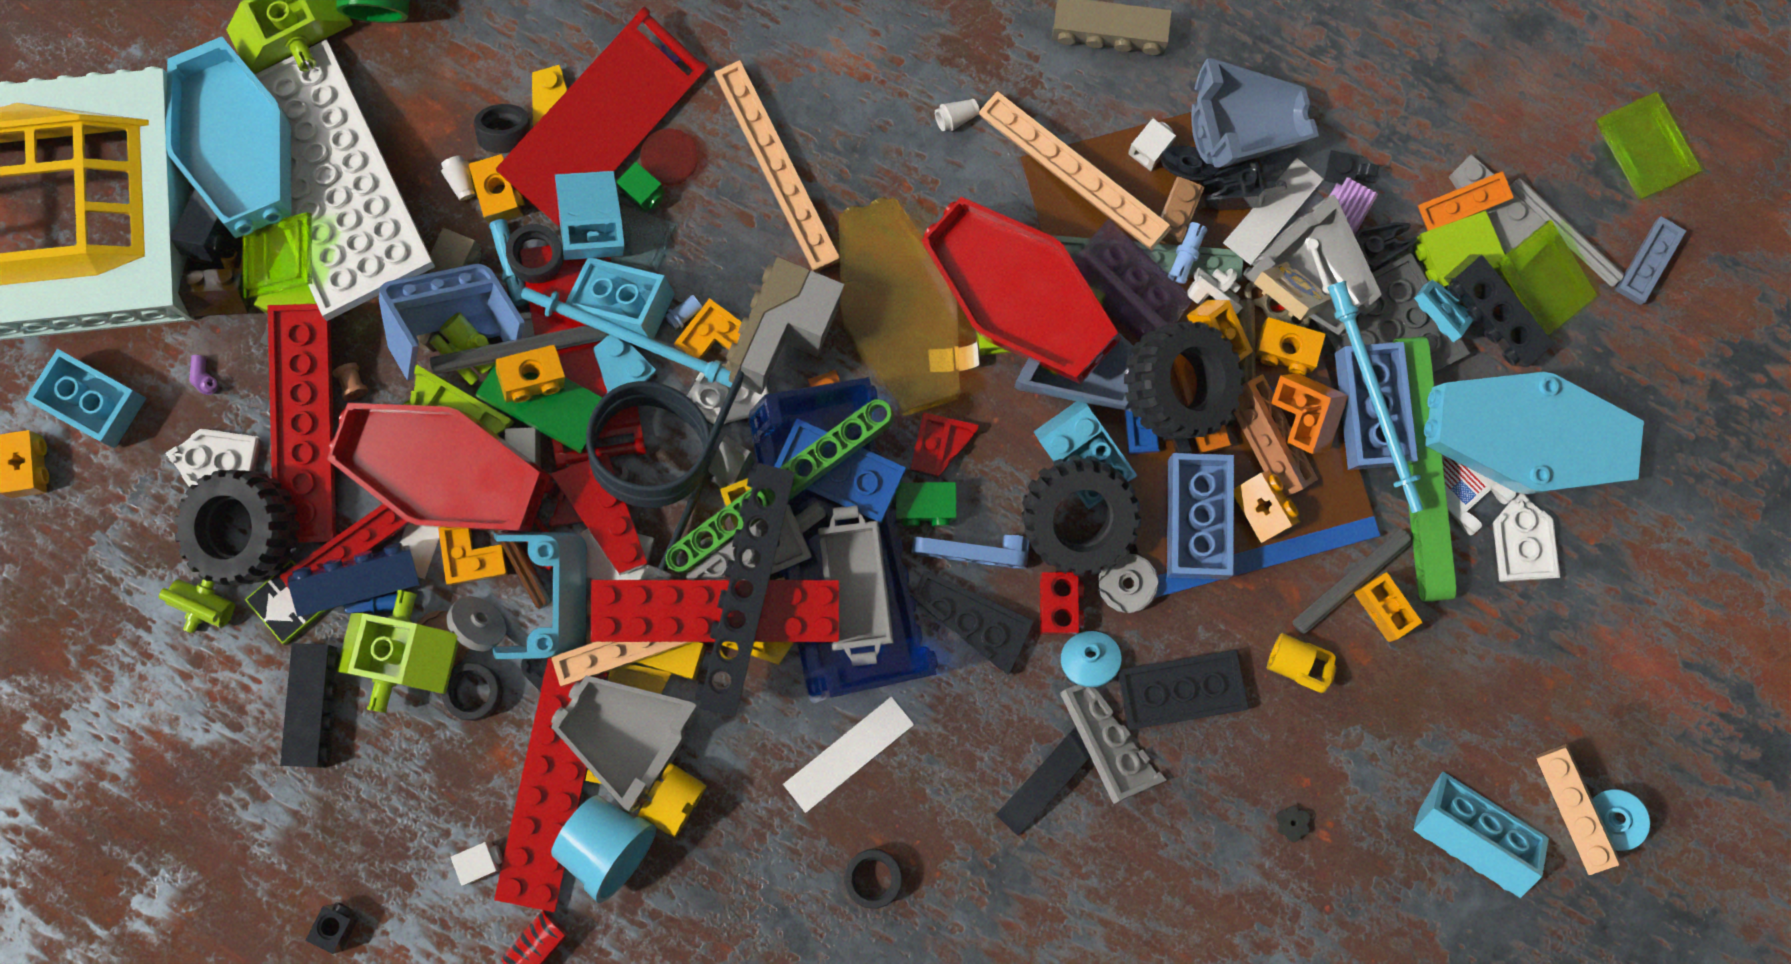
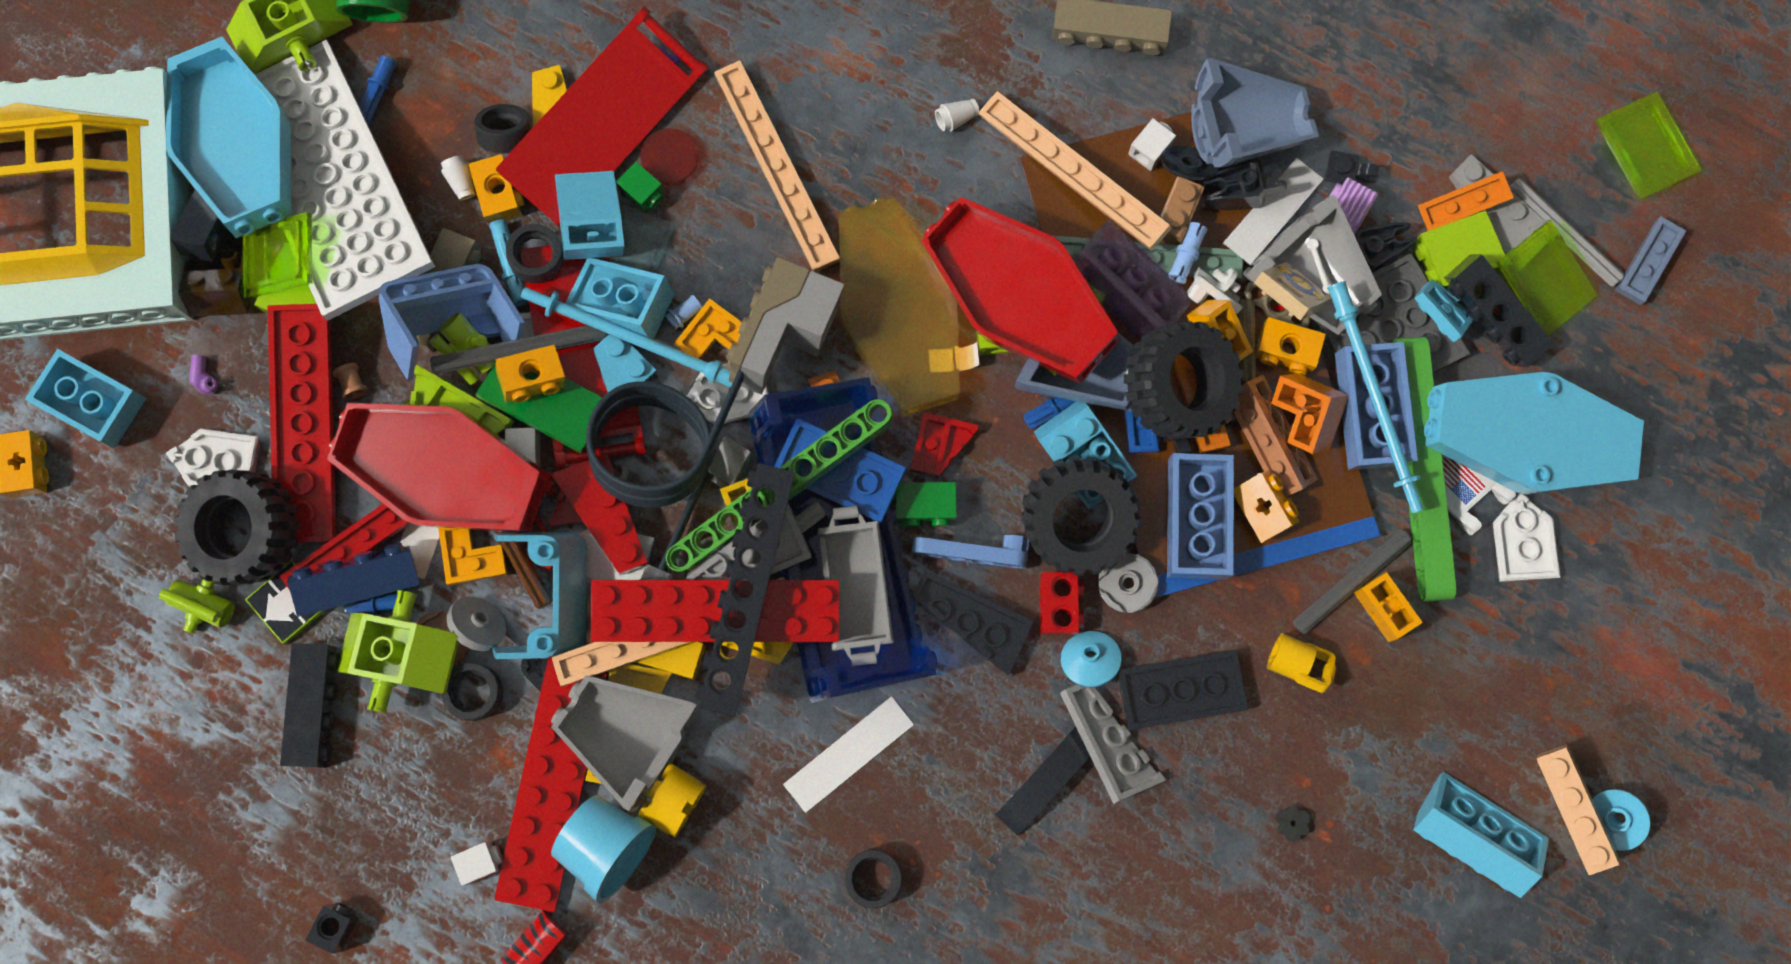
(377, 86): none -> blue axle
(1046, 411): none -> blue axle

